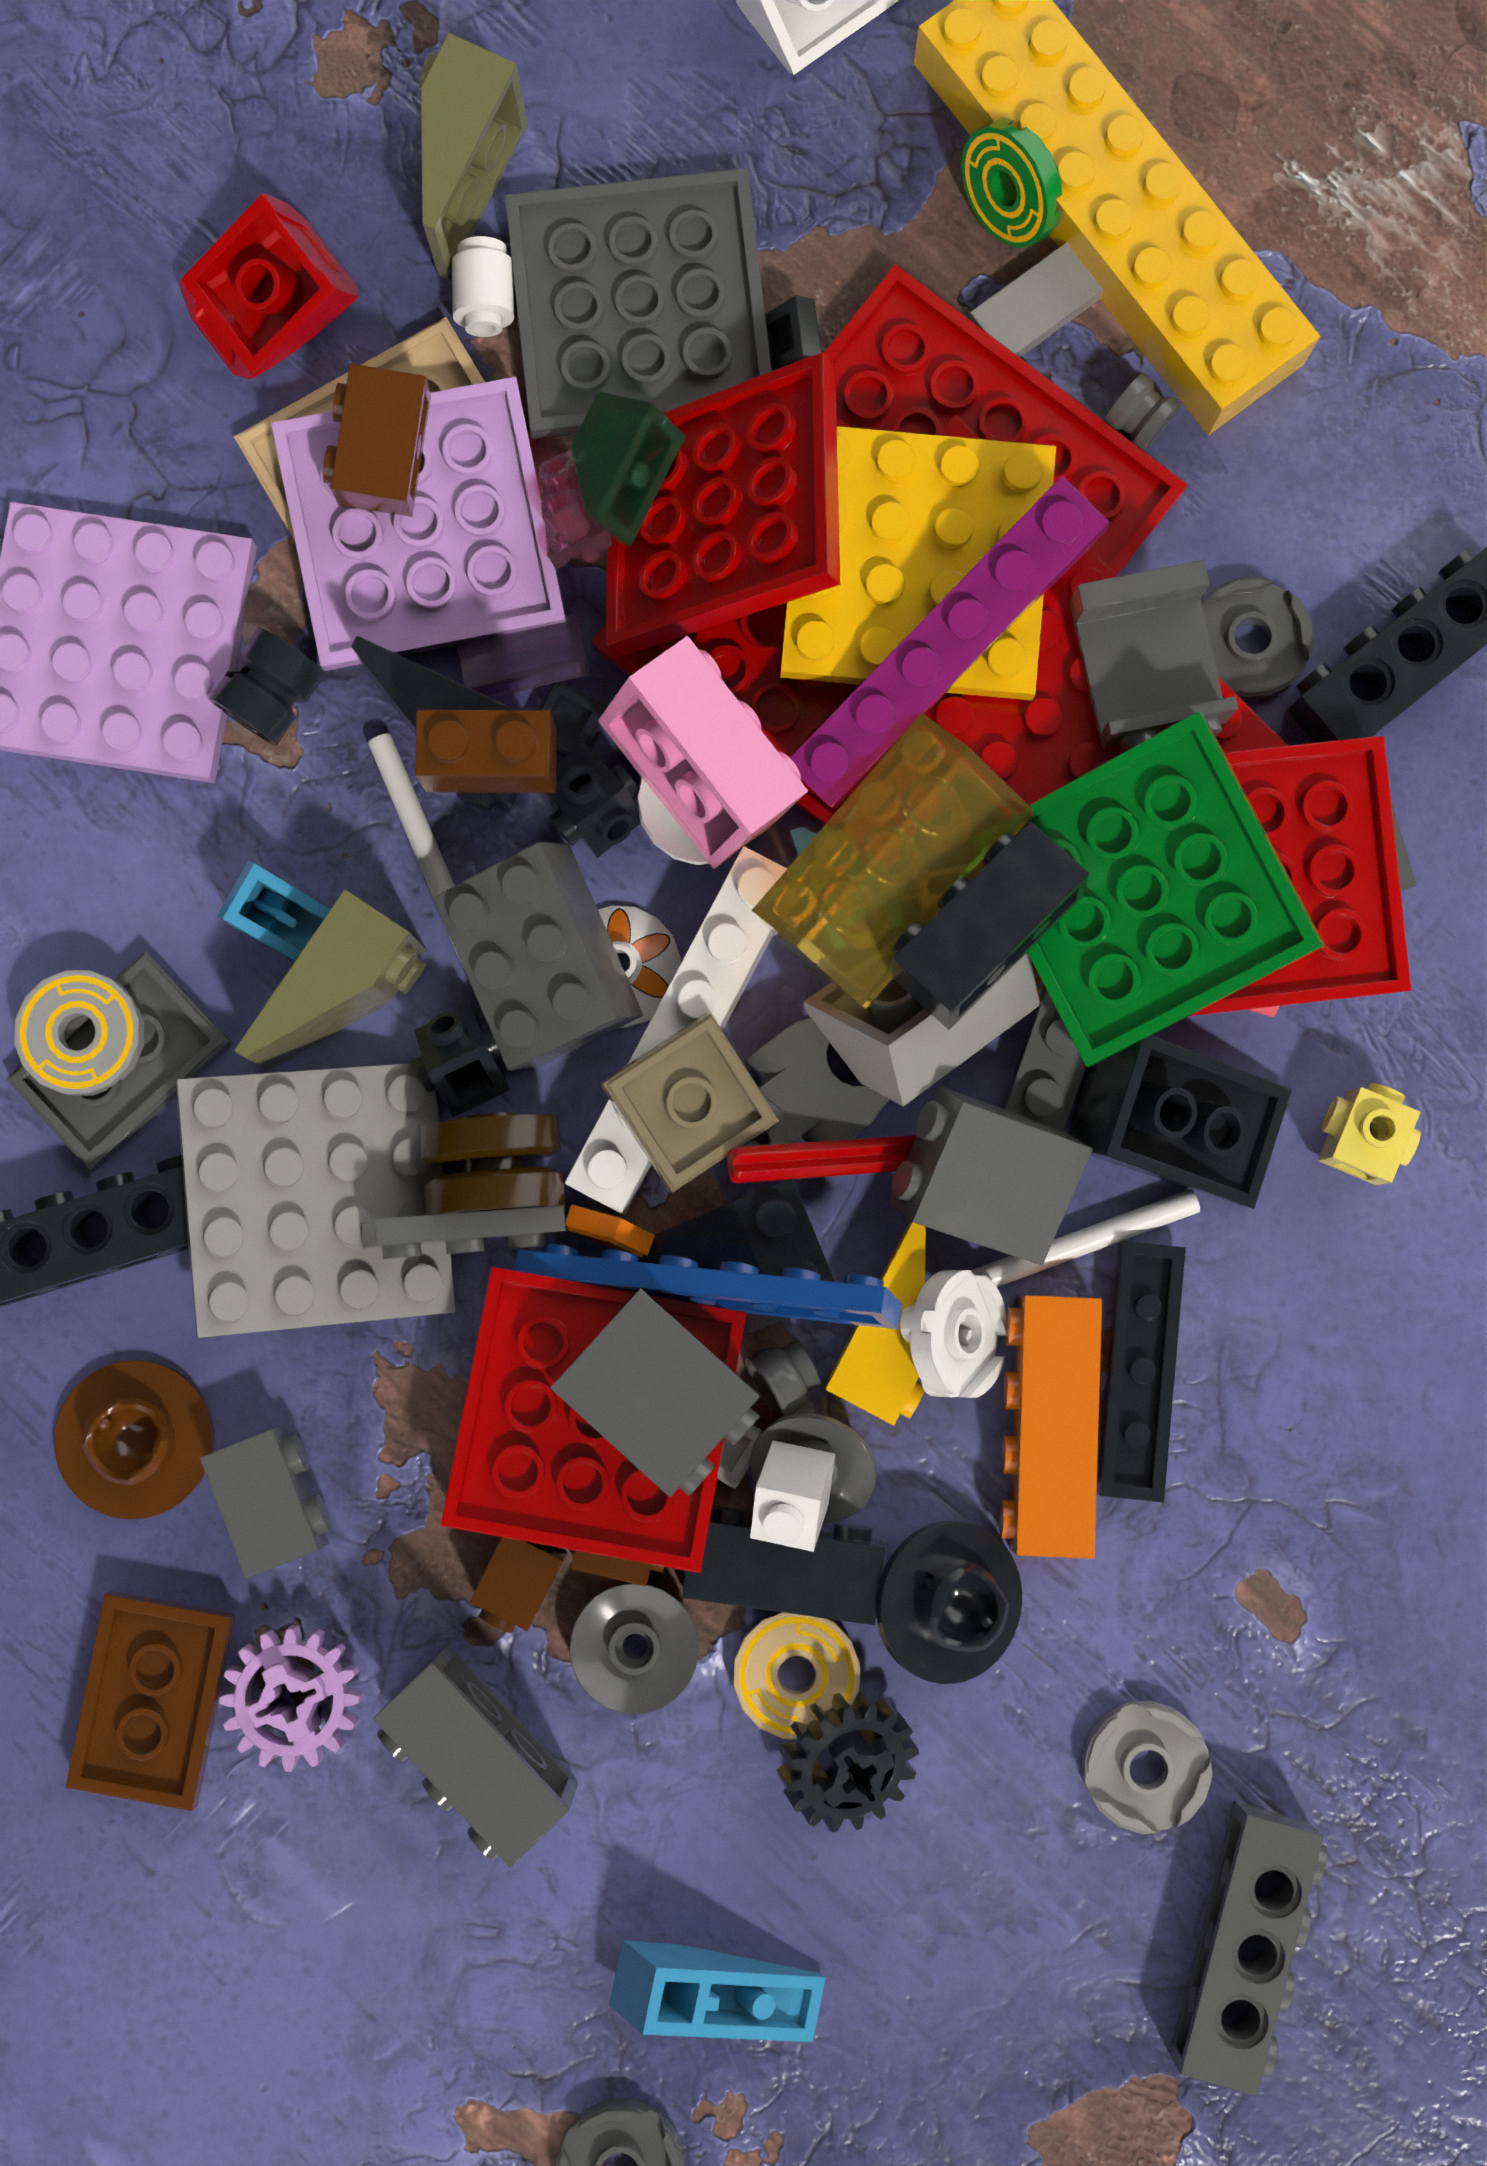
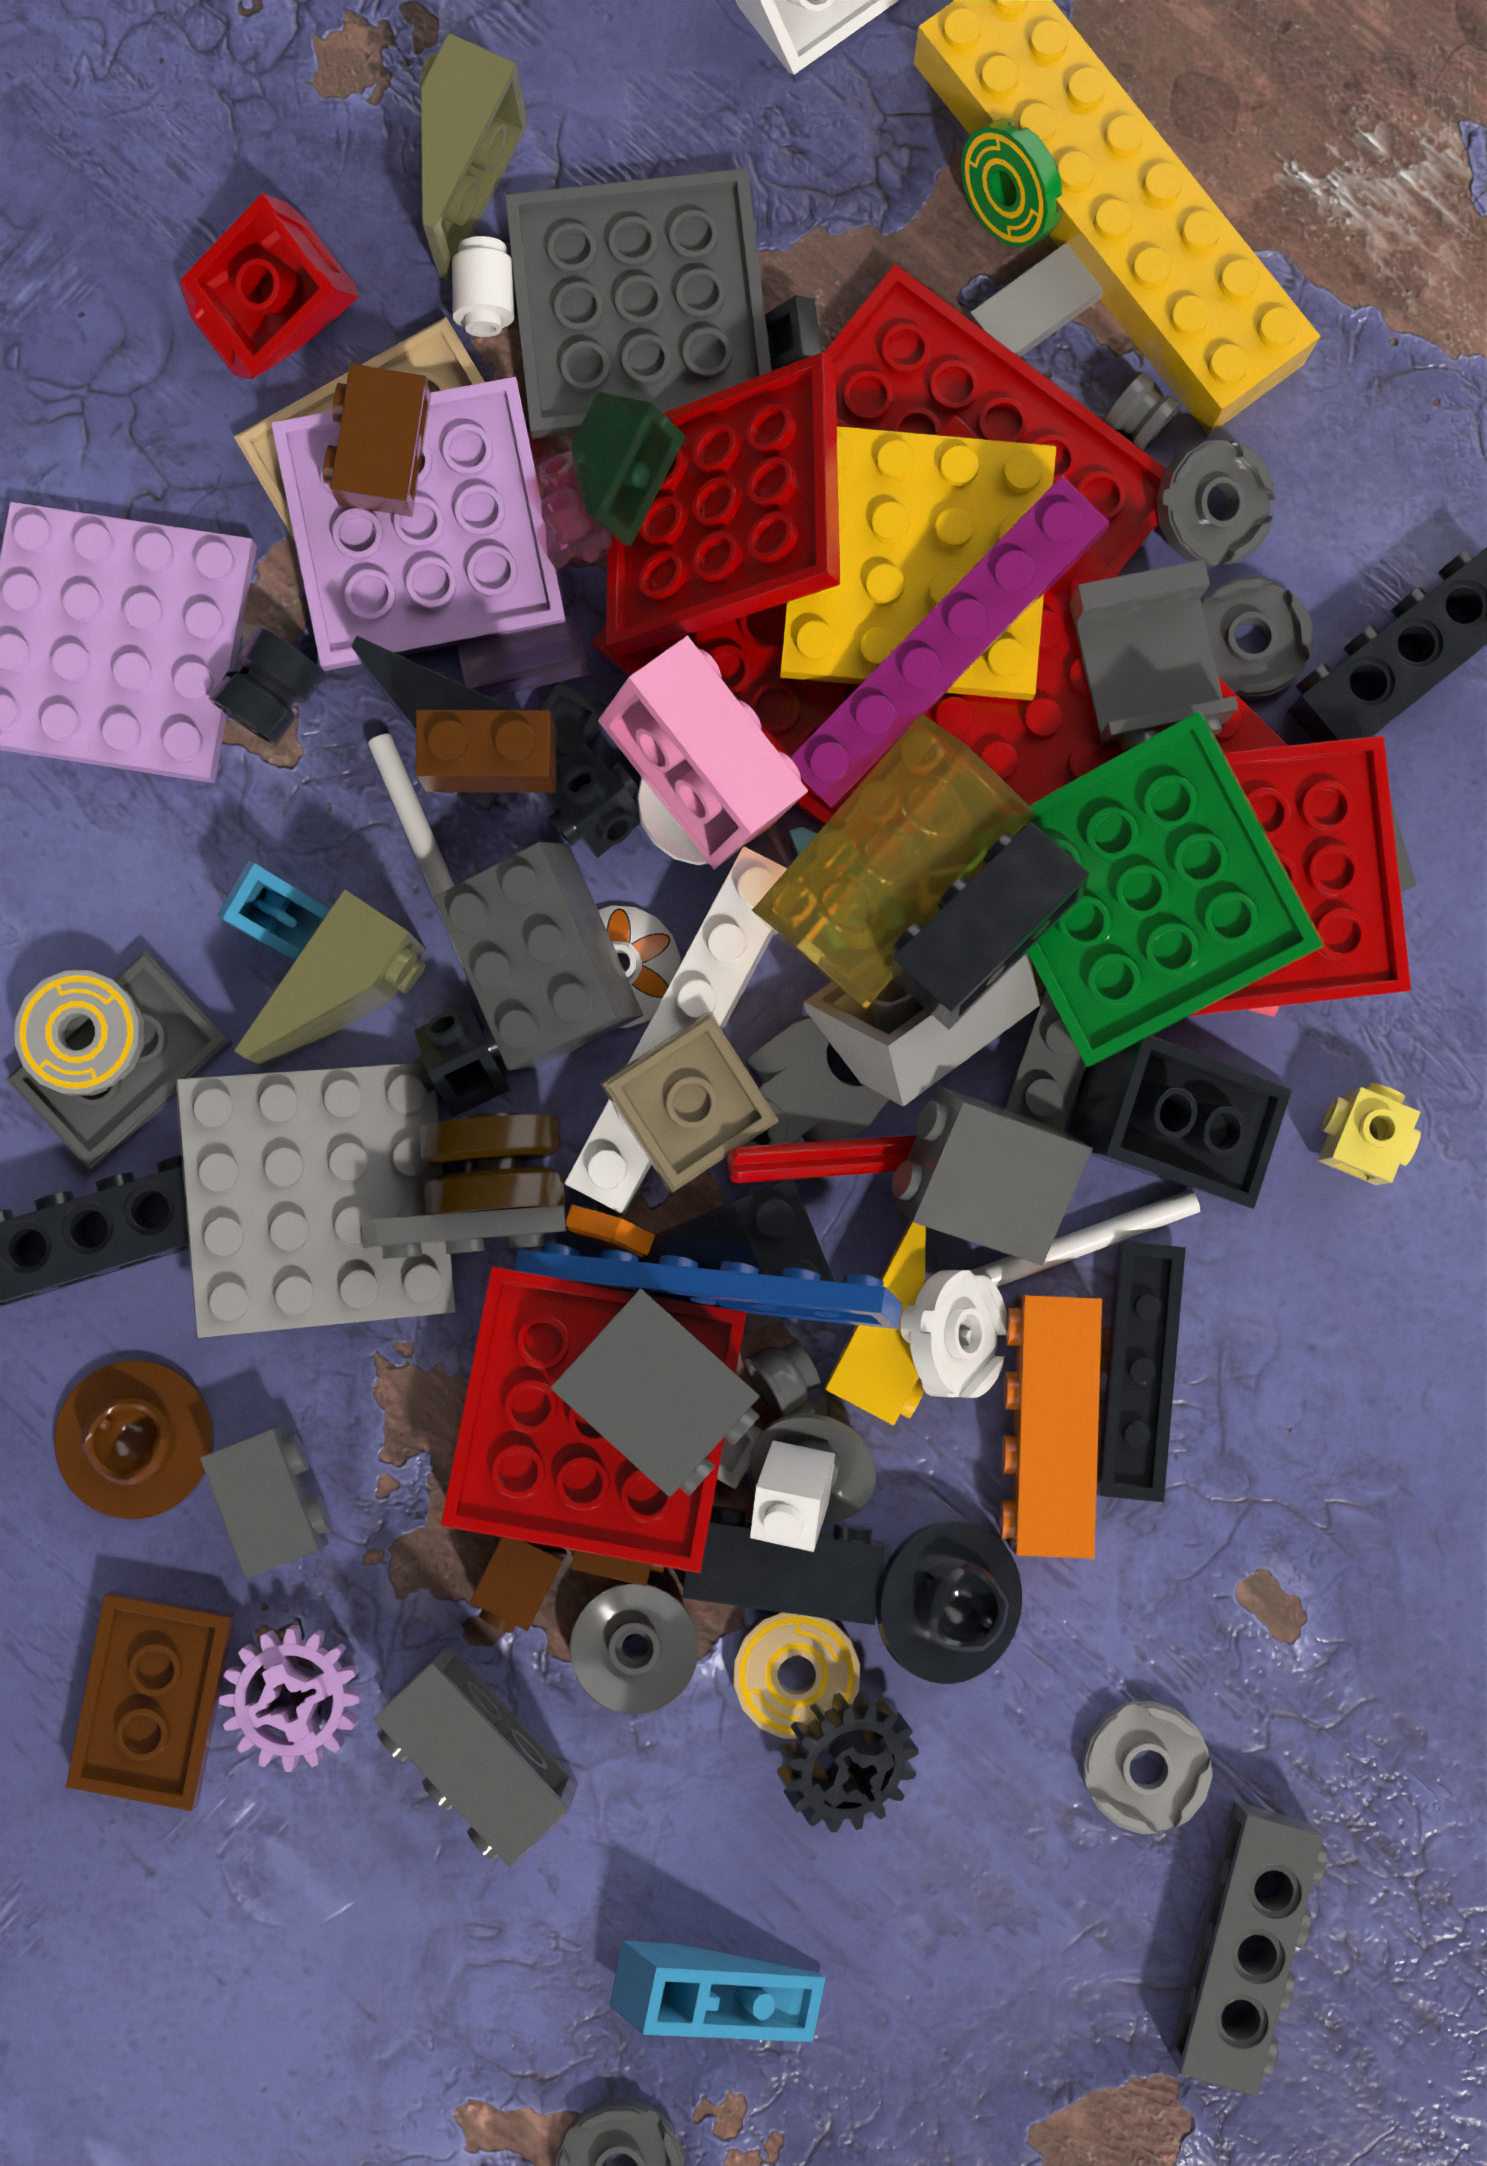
(1184, 507): none -> dark grey tile

